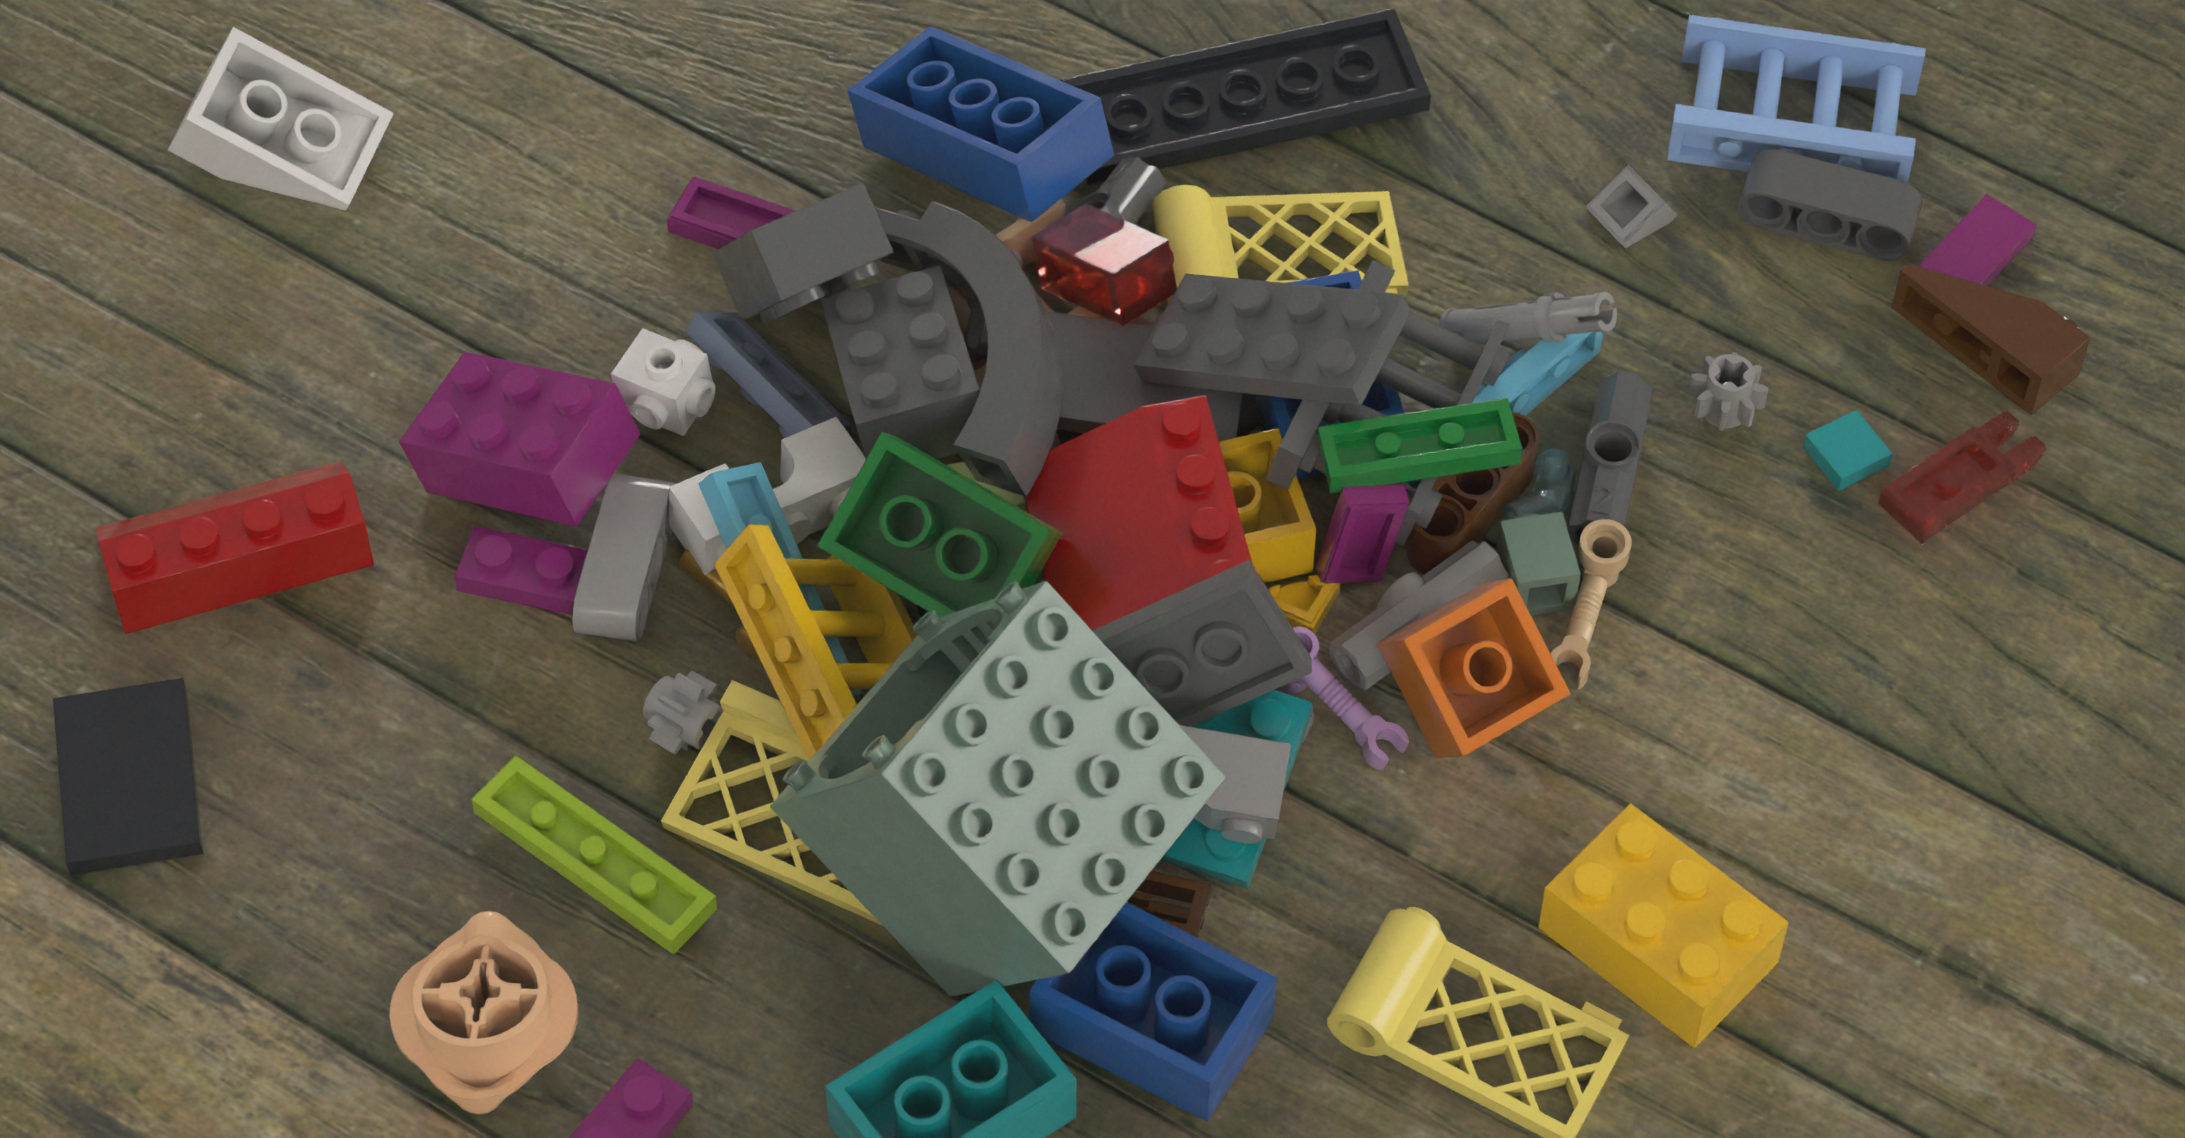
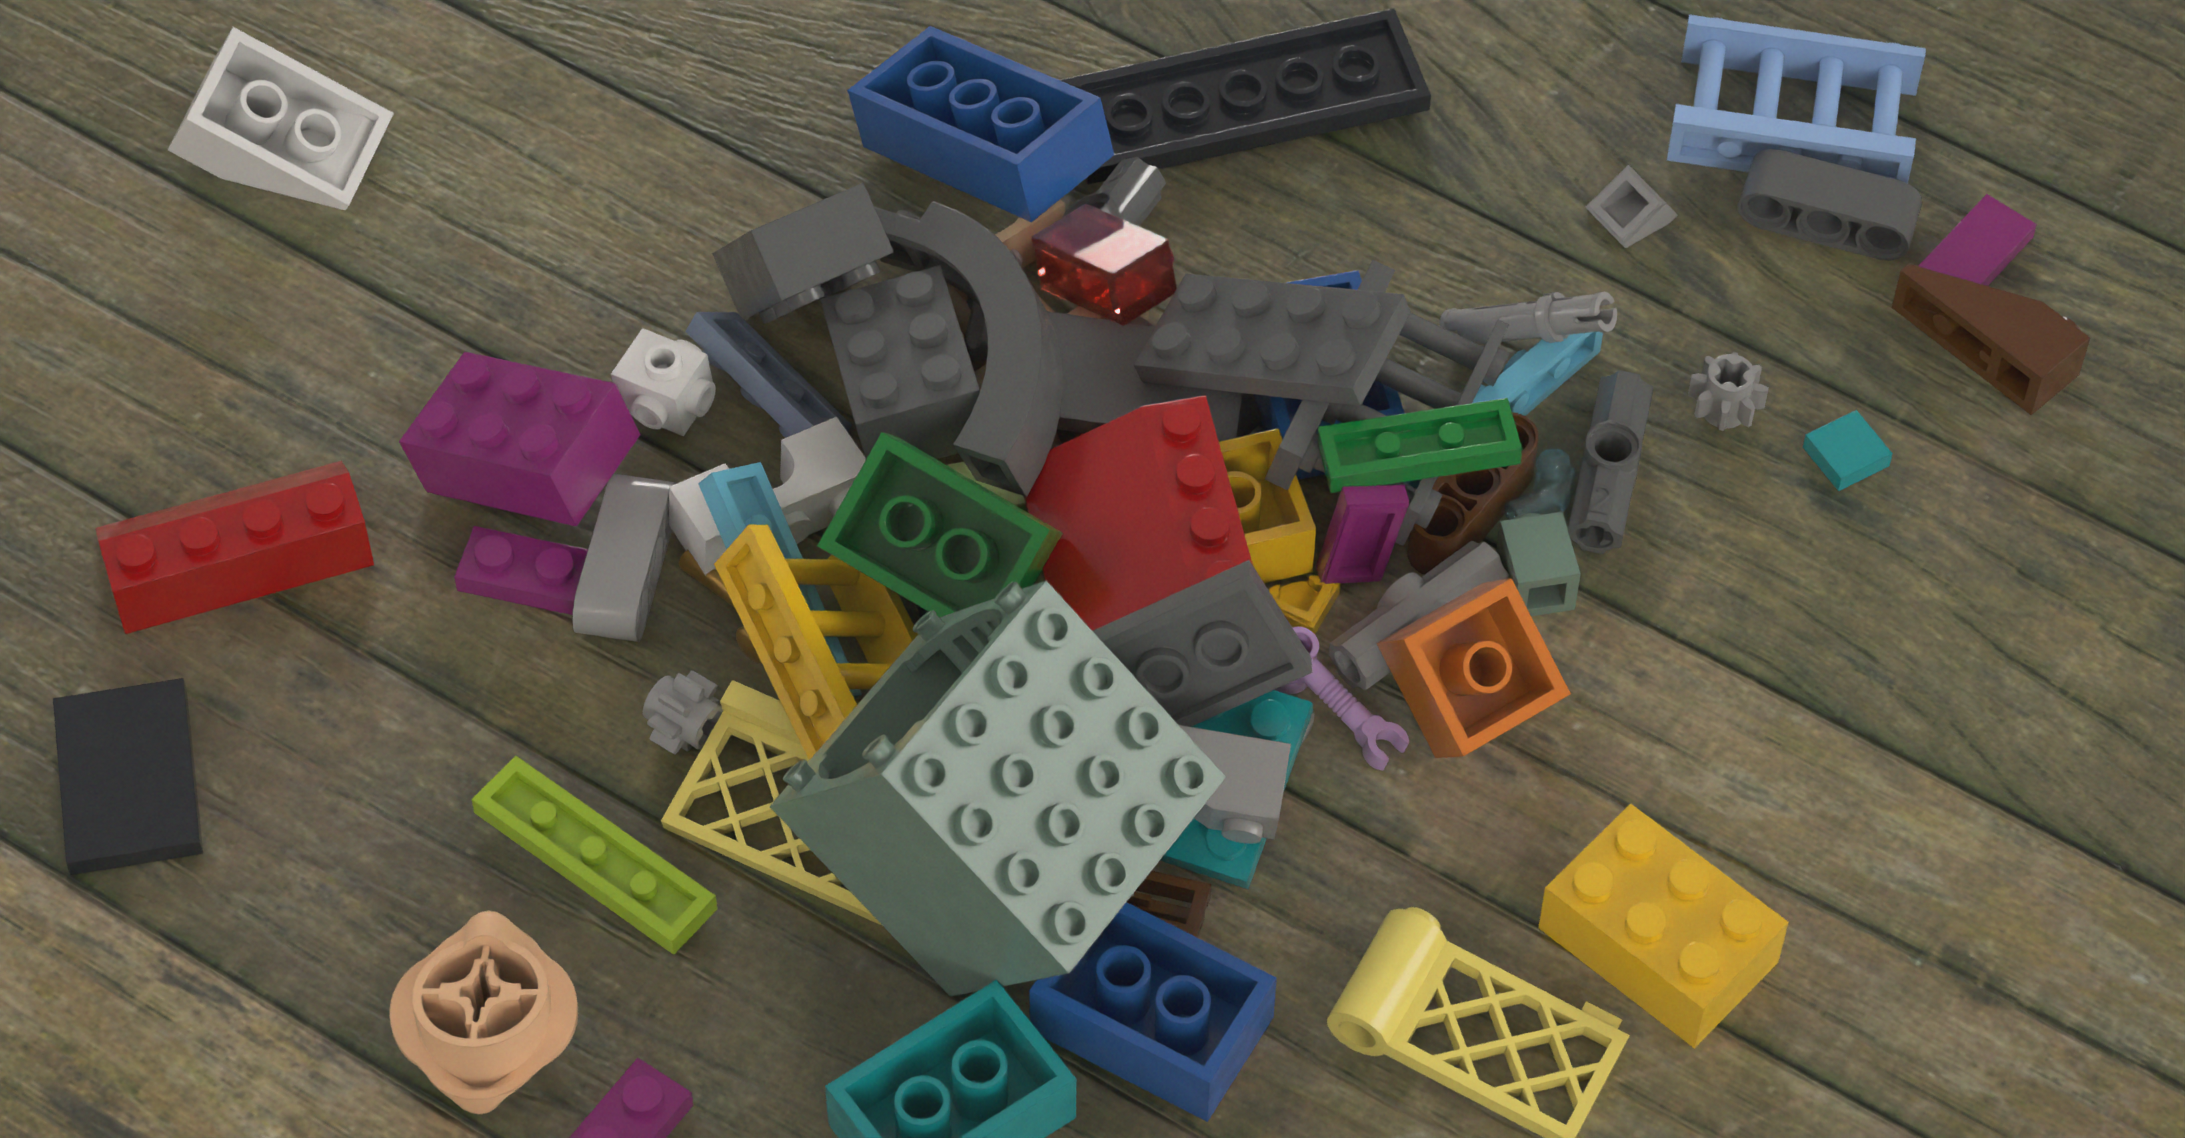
(719, 214): magenta tile -> none
(1205, 241): light yellow piece -> none
(1603, 554): tan brick -> none
(1959, 477): clear red hinge -> none

